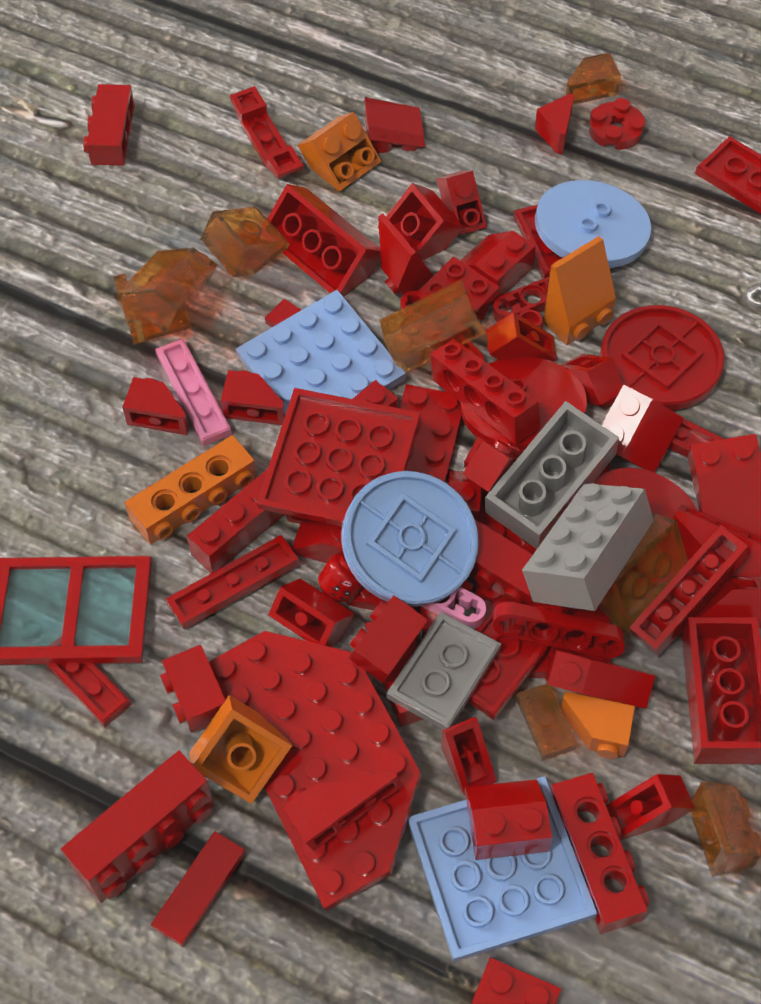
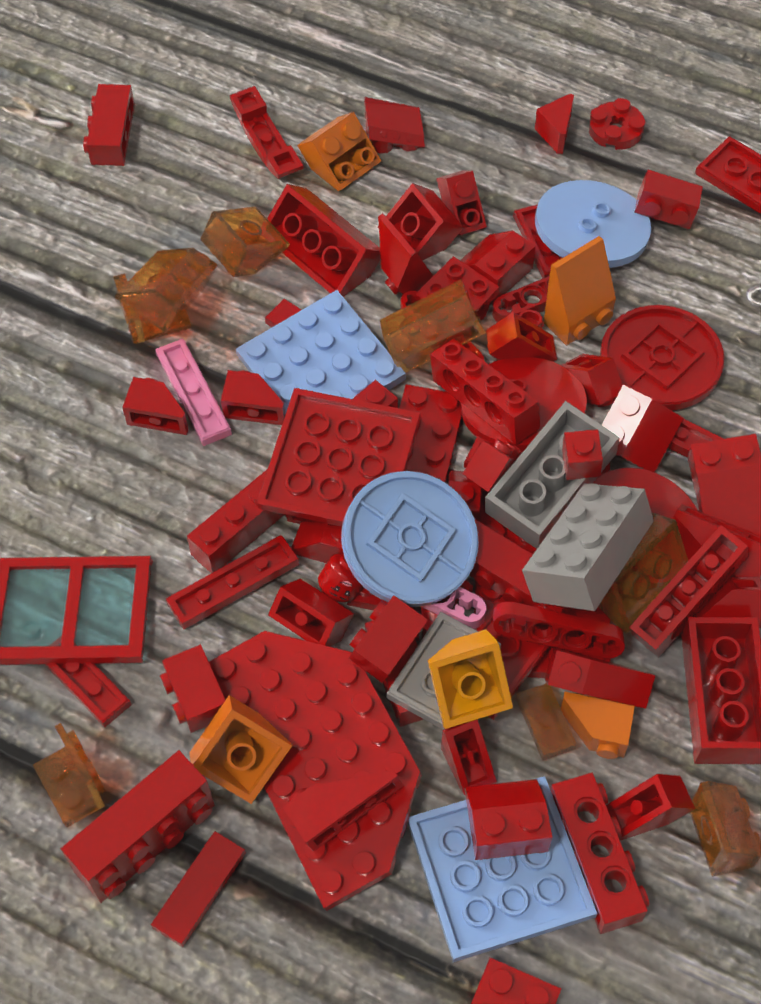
(71, 779): none -> clear orange bracket
(174, 489): orange brick -> none
(469, 679): none -> light orange slope
(582, 454): none -> red brick
(594, 79): clear orange slope -> none
(668, 199): none -> red brick

